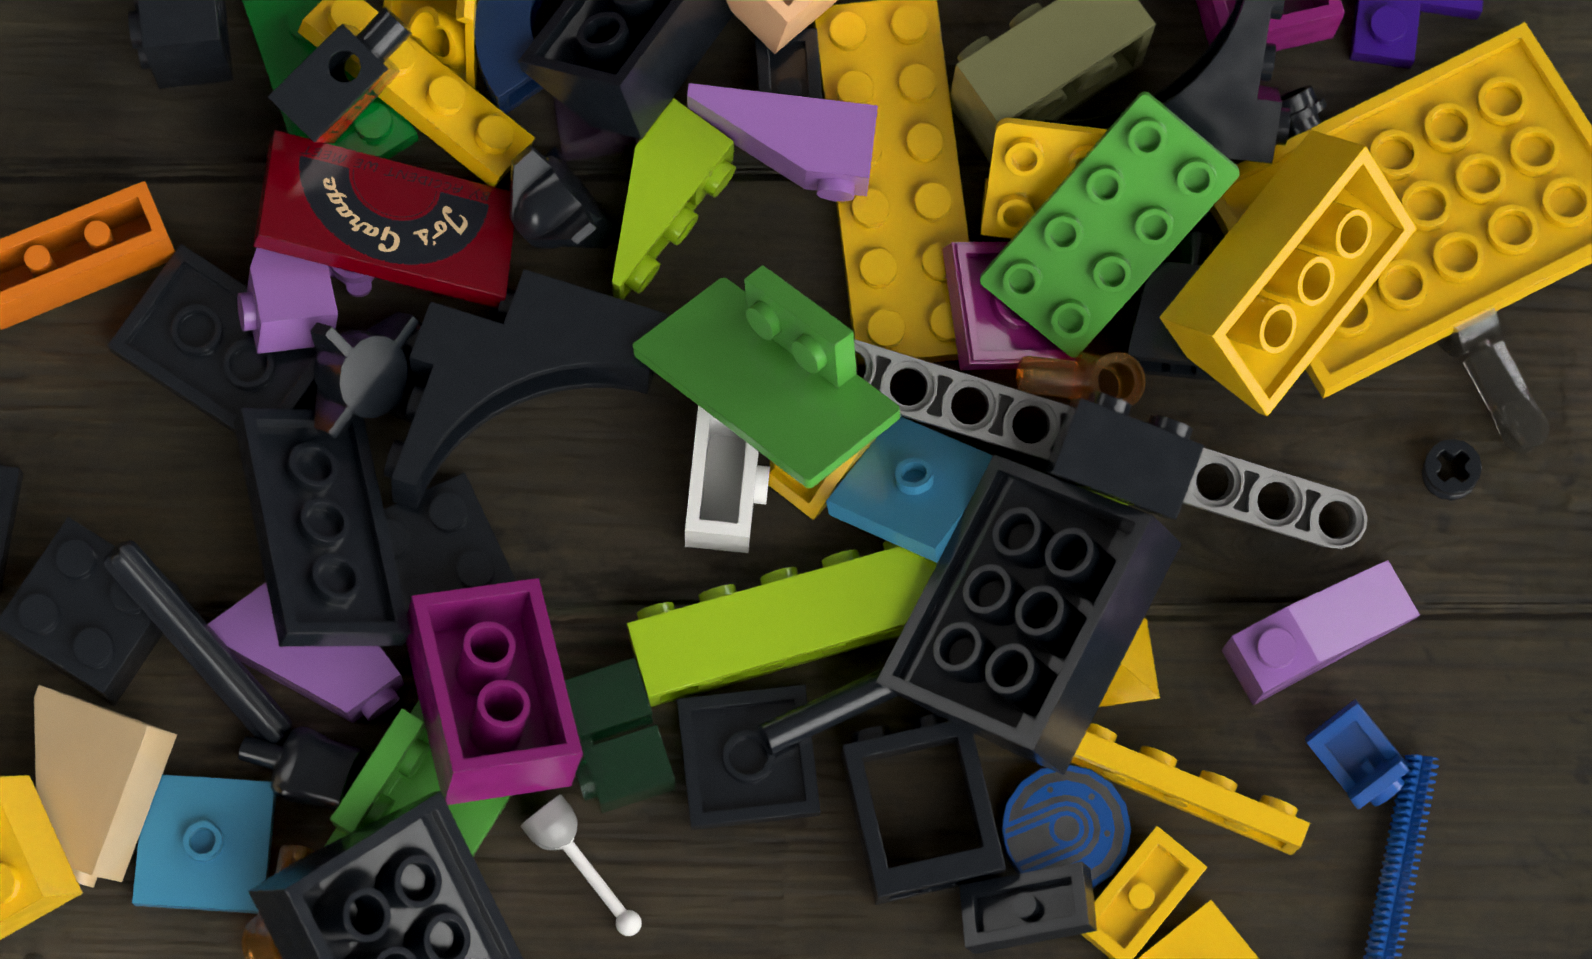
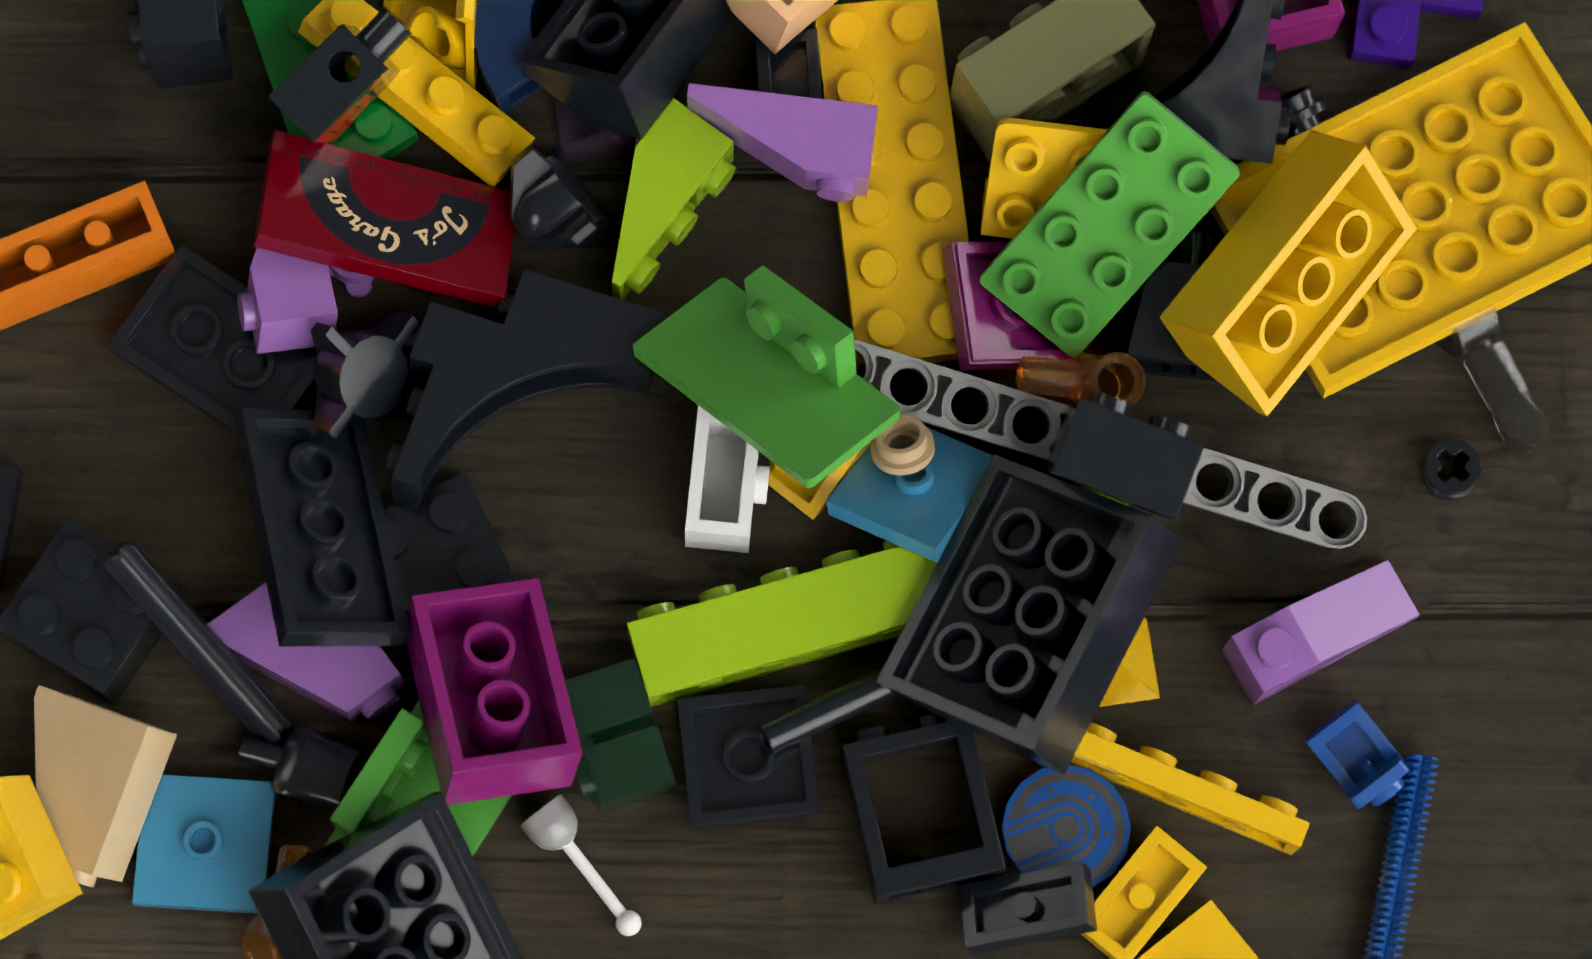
(903, 447): none -> tan plate

